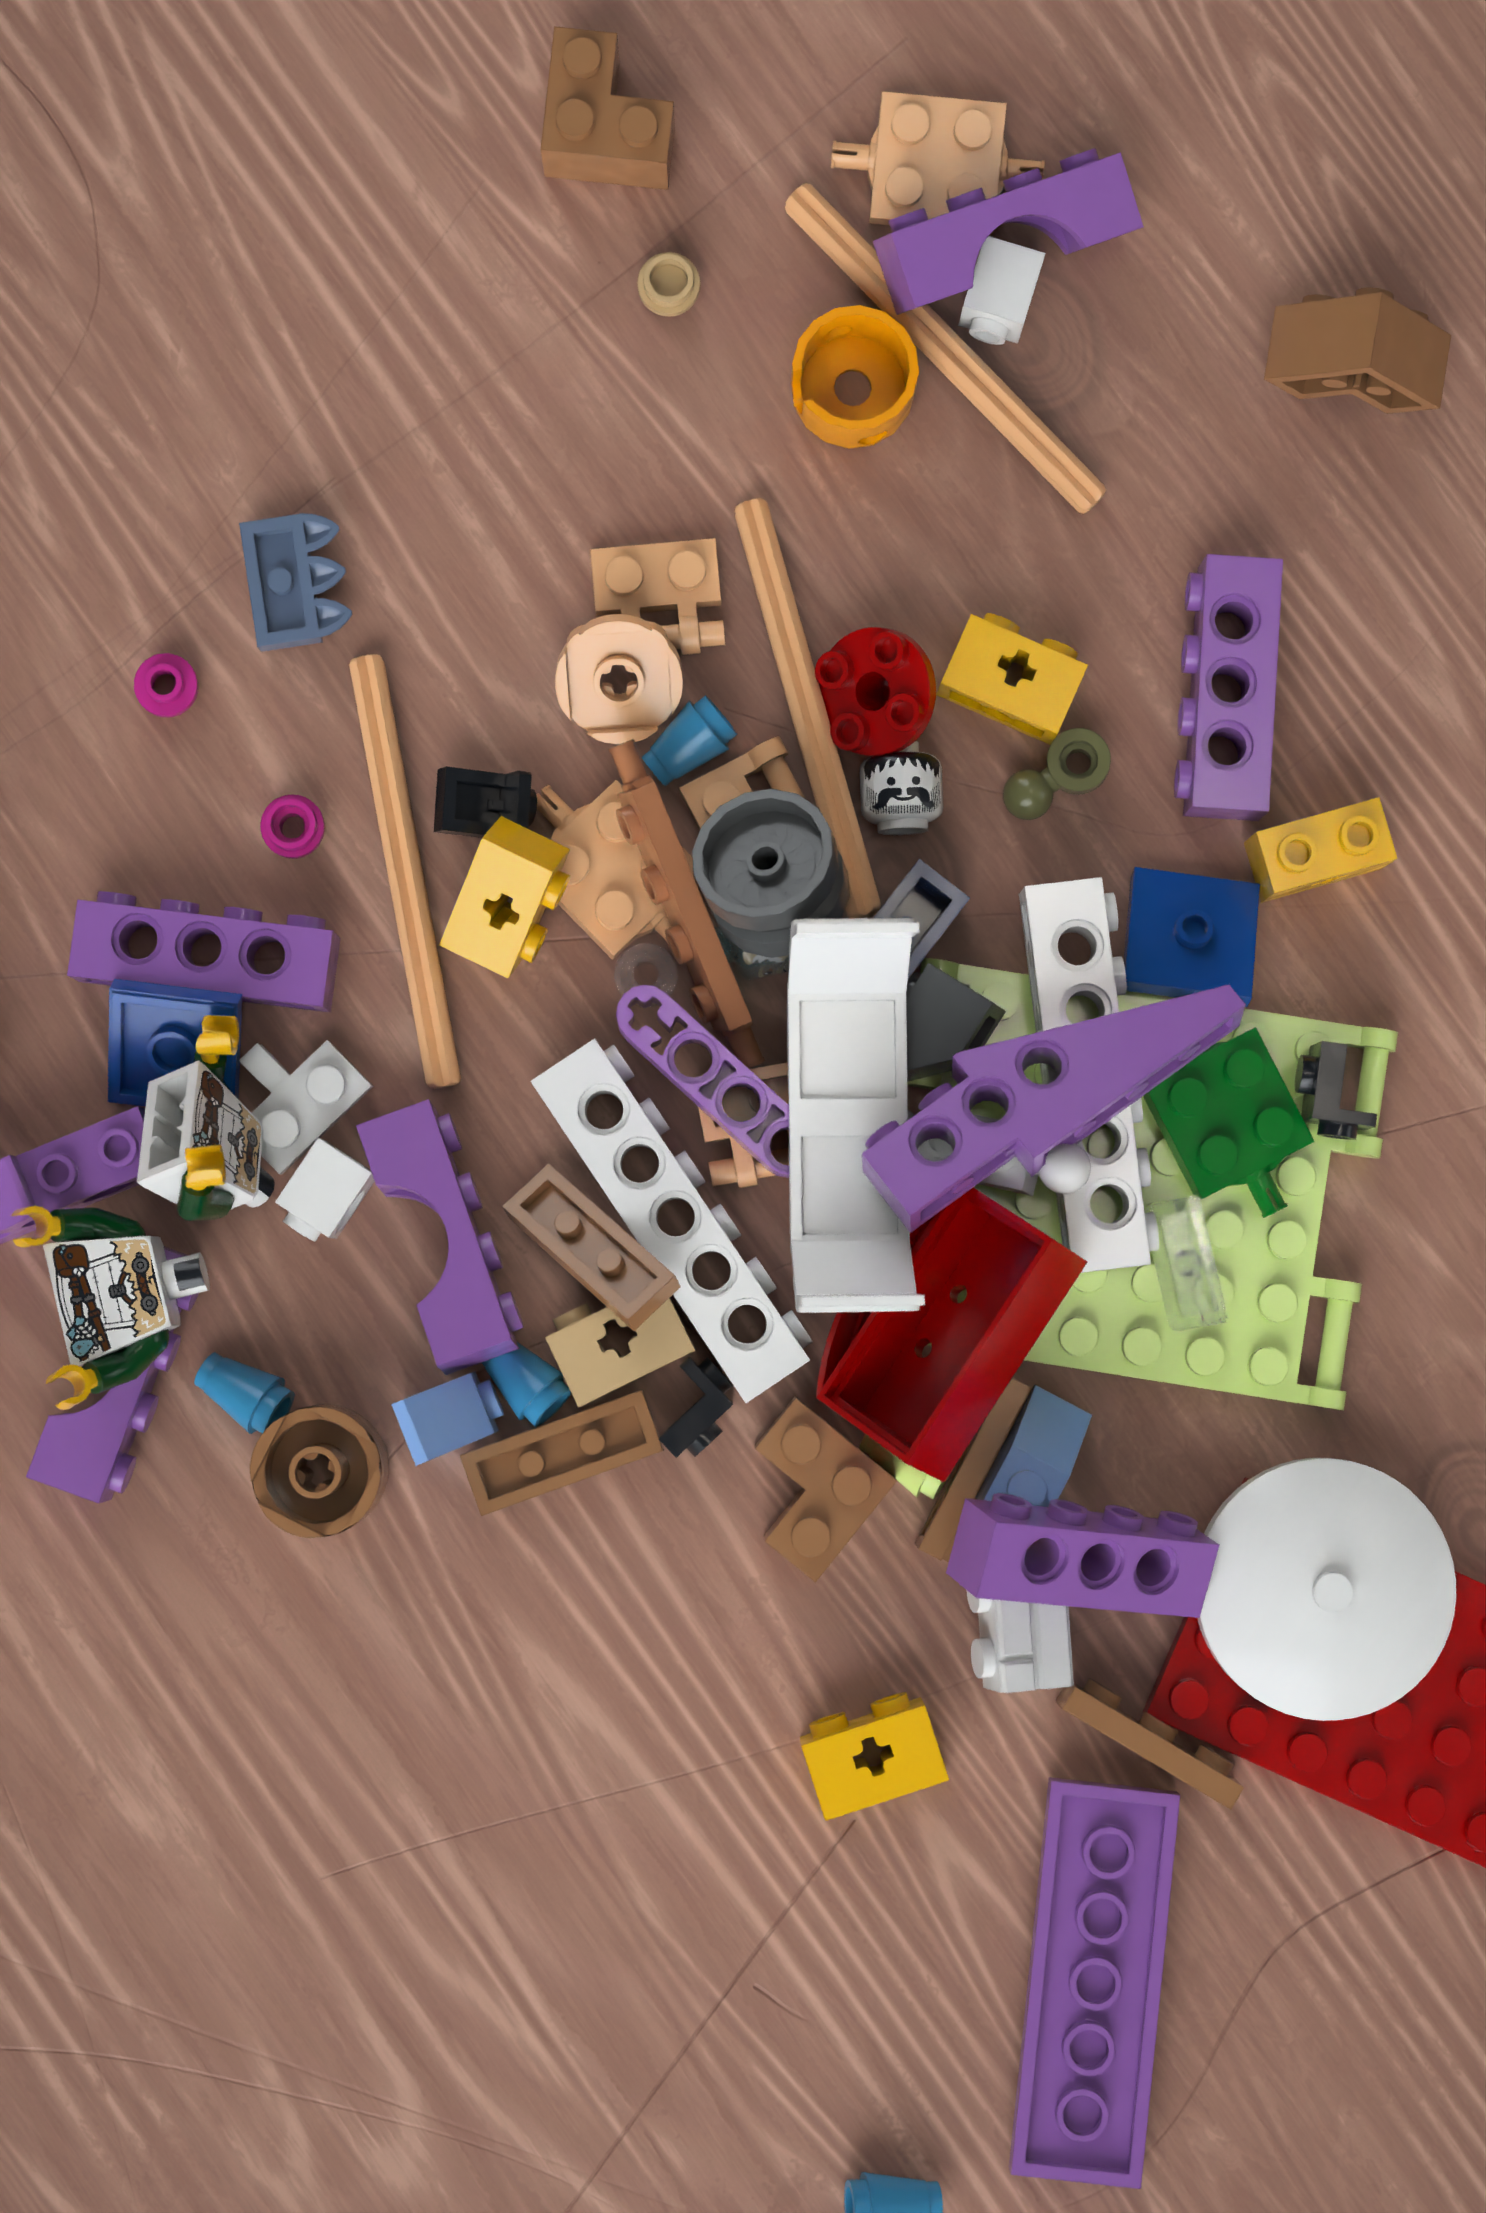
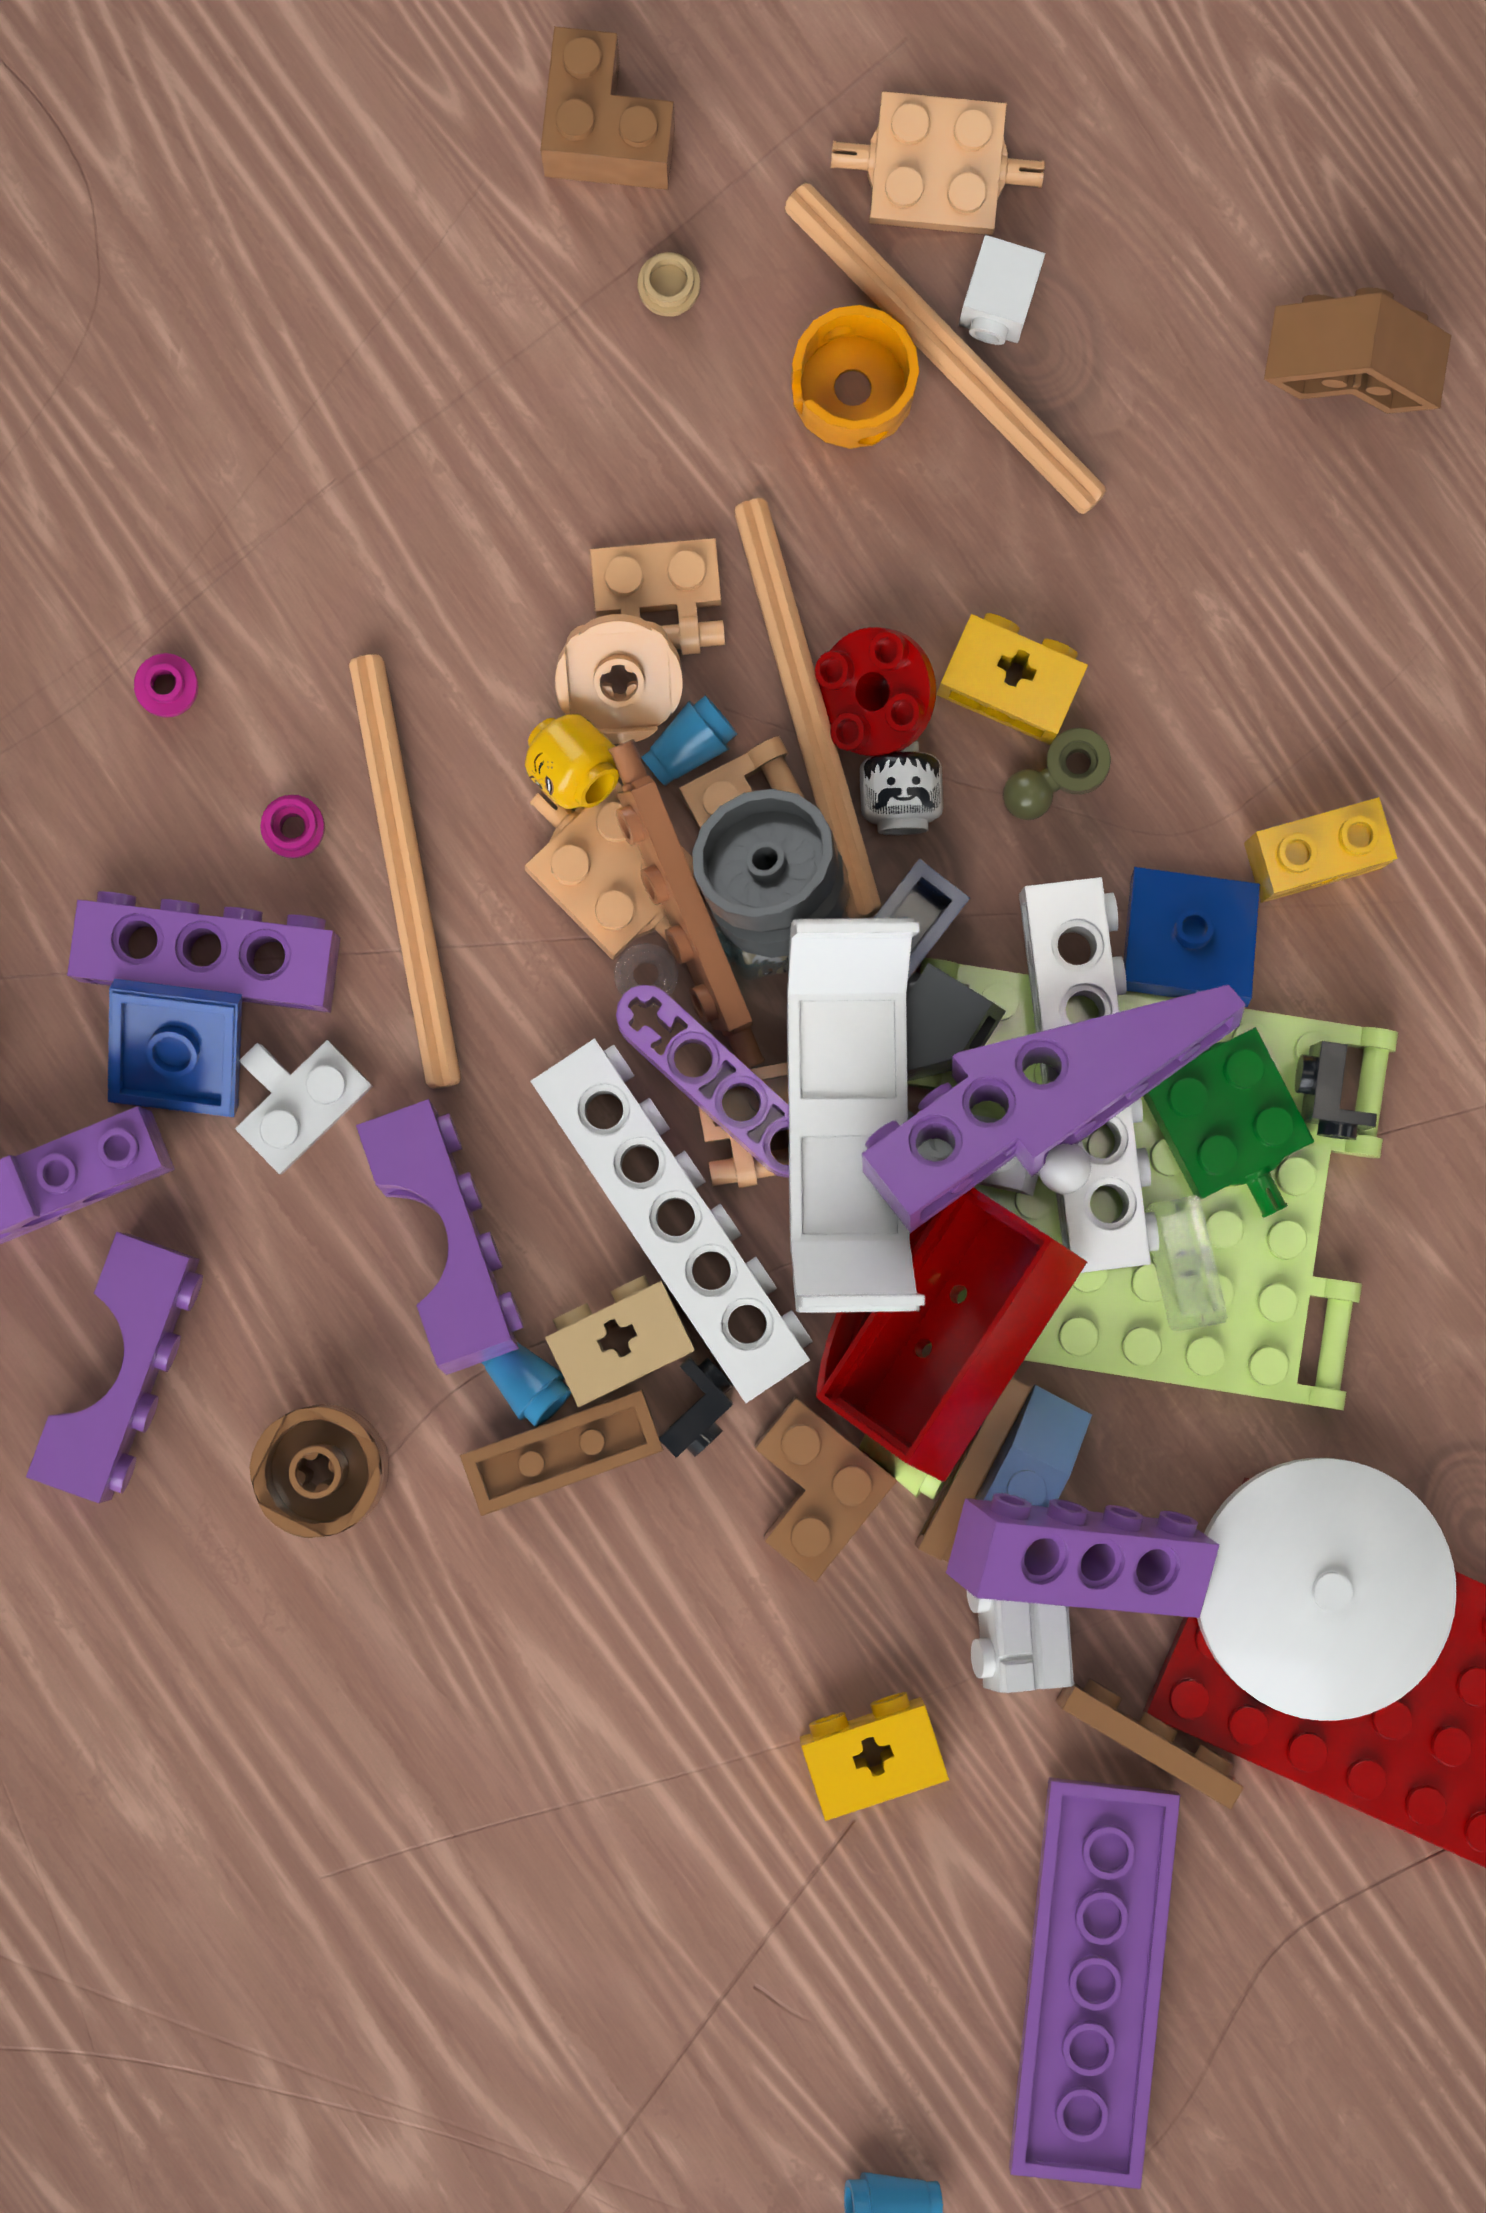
(110, 1294): torso -> none
(199, 1137): torso -> none
(244, 1392): dark azure cone -> none
(287, 579): sand blue plate -> none
(324, 1191): white brick -> none
(448, 1416): light blue slope -> none
(474, 800): black bracket -> none
(507, 865): yellow brick -> none
(571, 761): none -> yellow head
(591, 1247): medium nougat plate -> none
(1074, 208): medium lavender arch -> none
(1253, 593): medium lavender brick -> none

